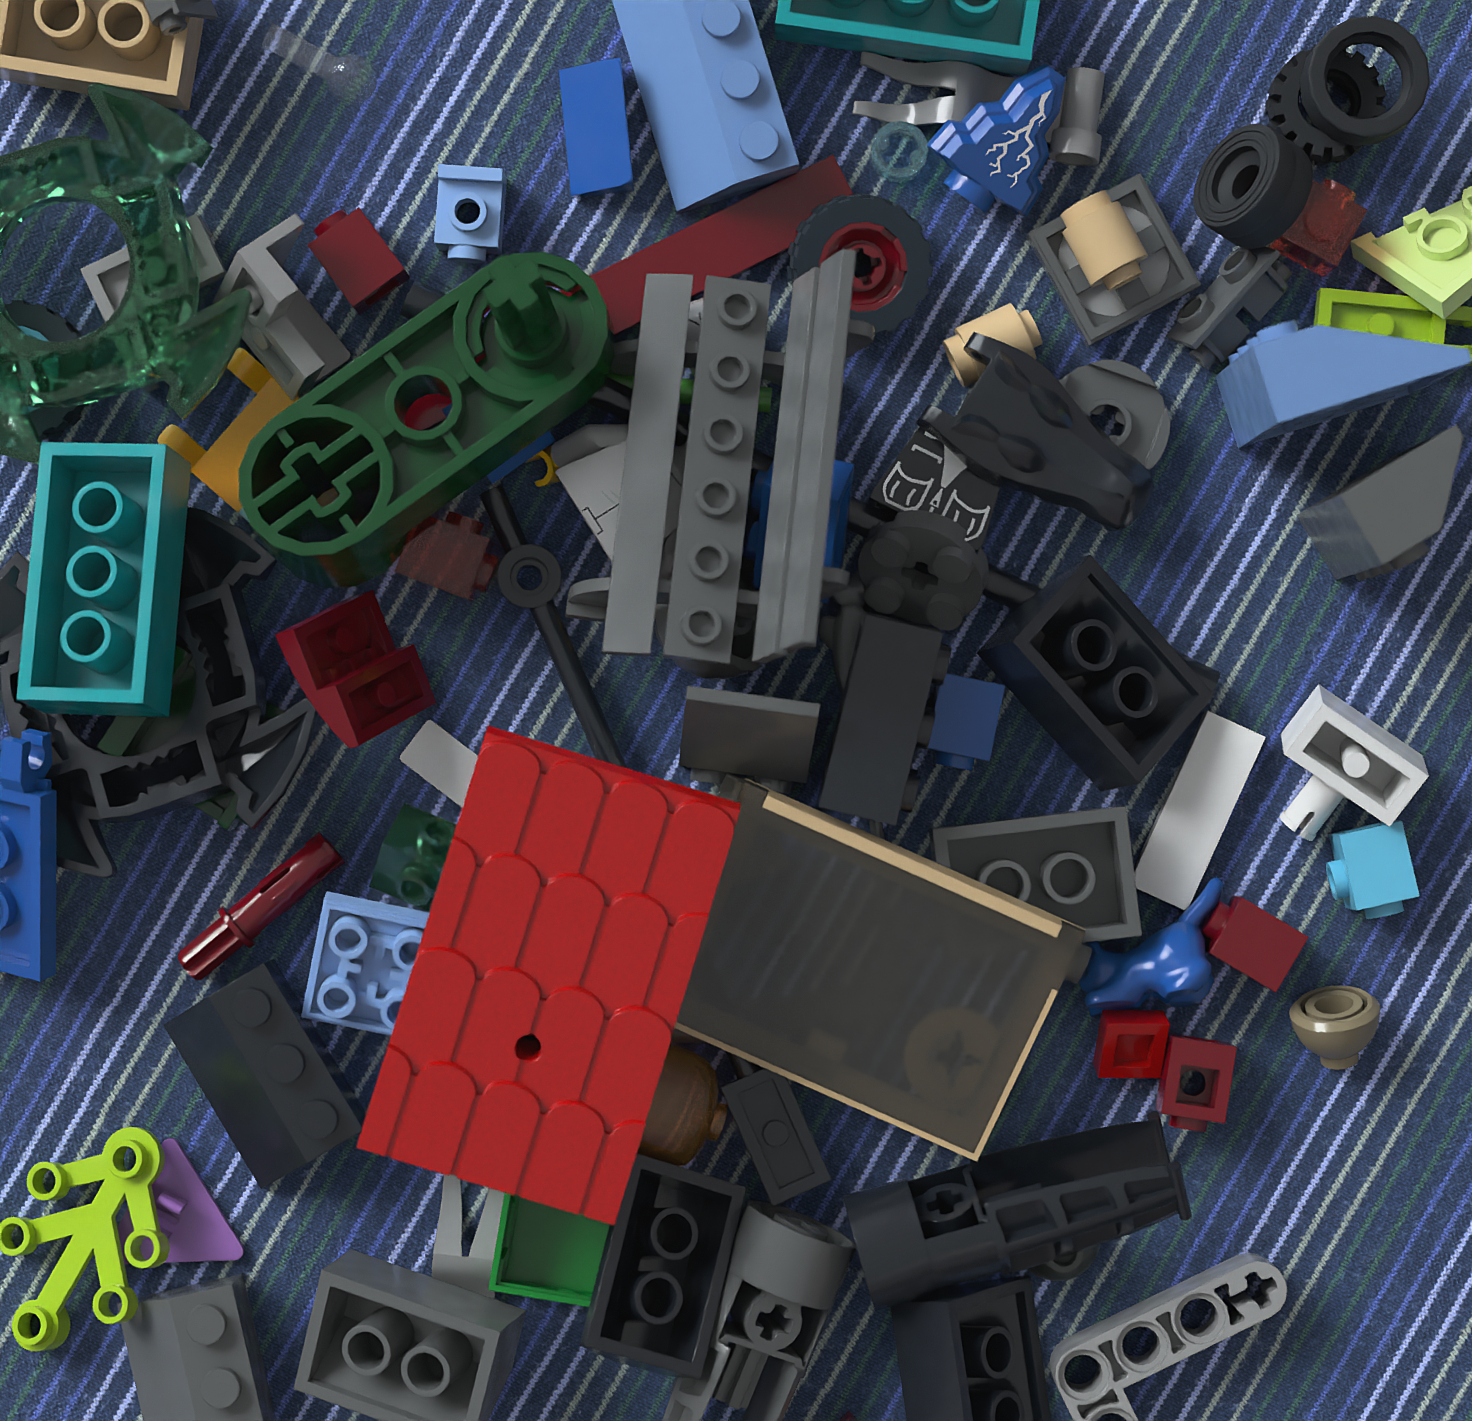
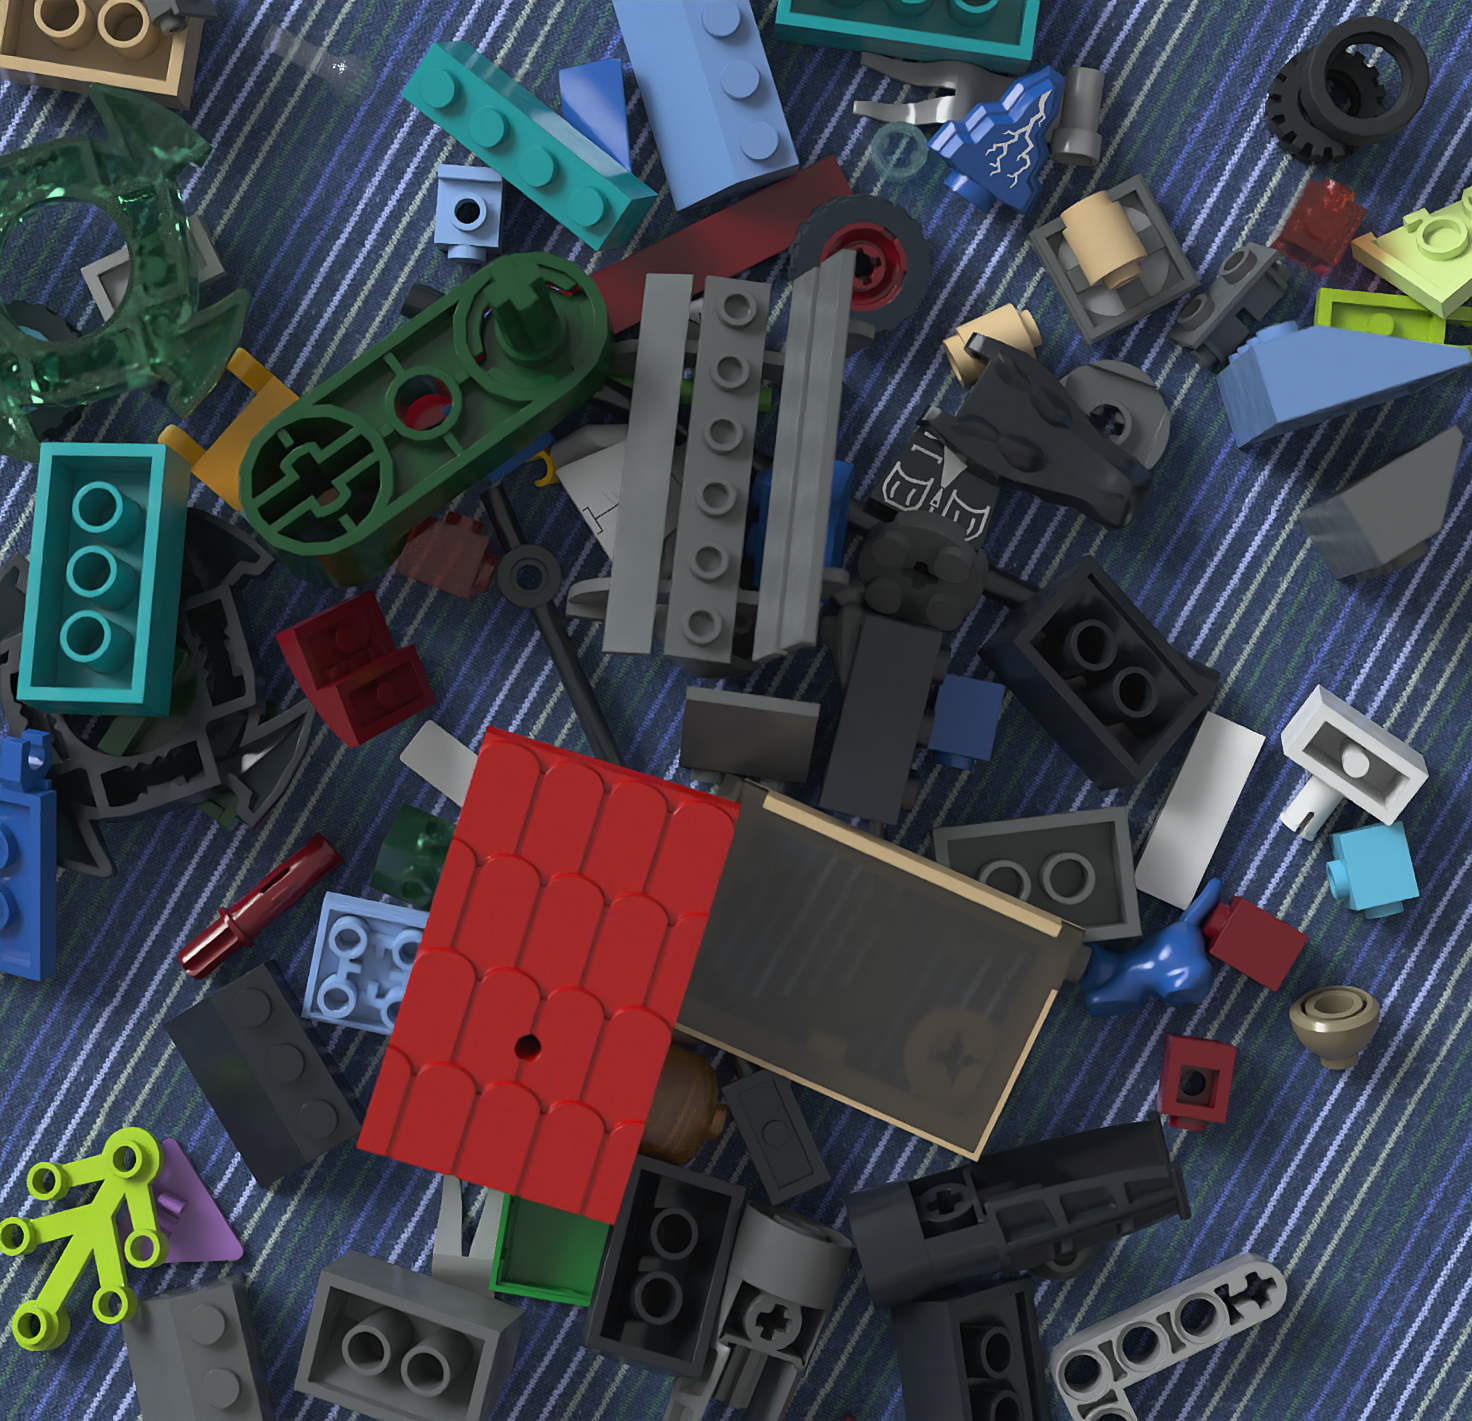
(281, 322): light grey panel -> none
(357, 258): dark red brick -> none
(529, 145): none -> teal brick
(1131, 1043): red plate -> none
(1253, 186): black tyre -> none

